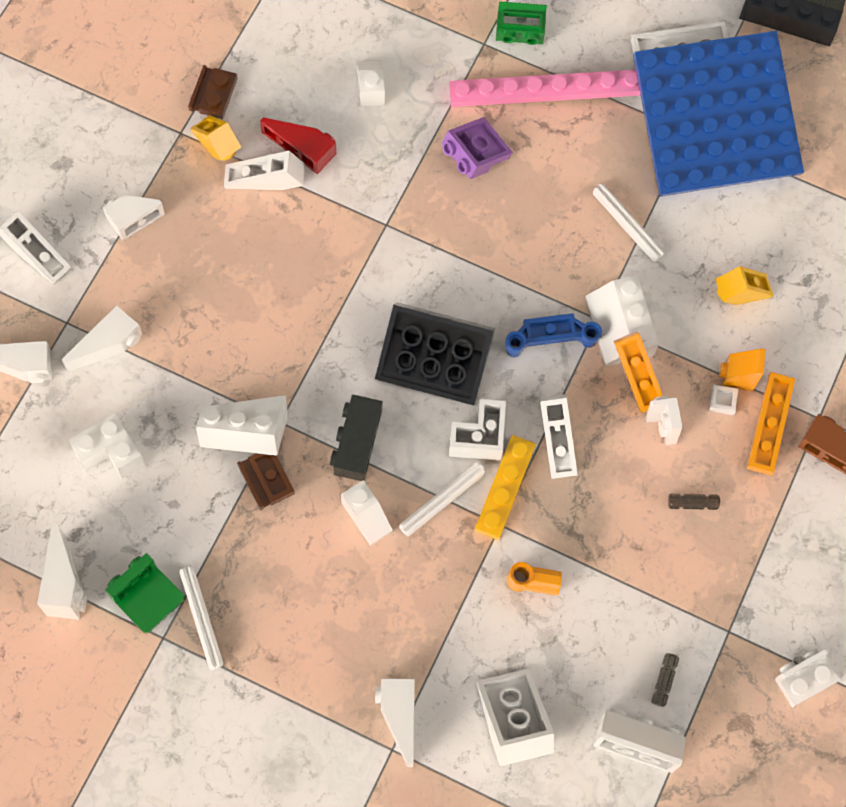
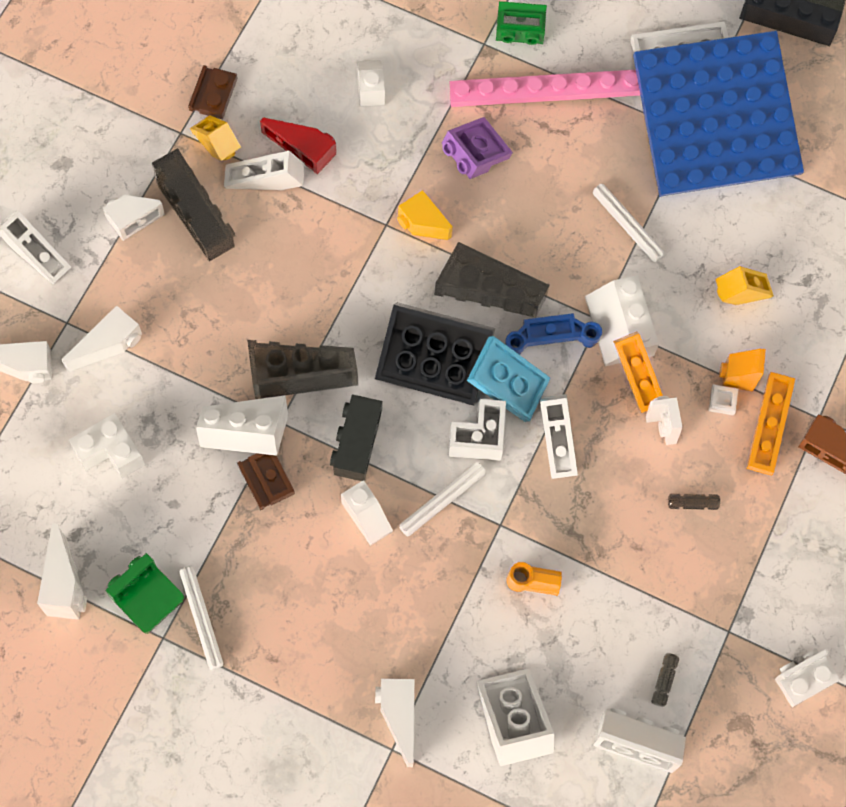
(193, 205): none -> clear smoke wedge
(299, 369): none -> clear smoke wedge
(423, 218): none -> yellow slope
(490, 282): none -> clear smoke wedge
(505, 487): yellow plate -> none
(508, 378): none -> medium azure tile

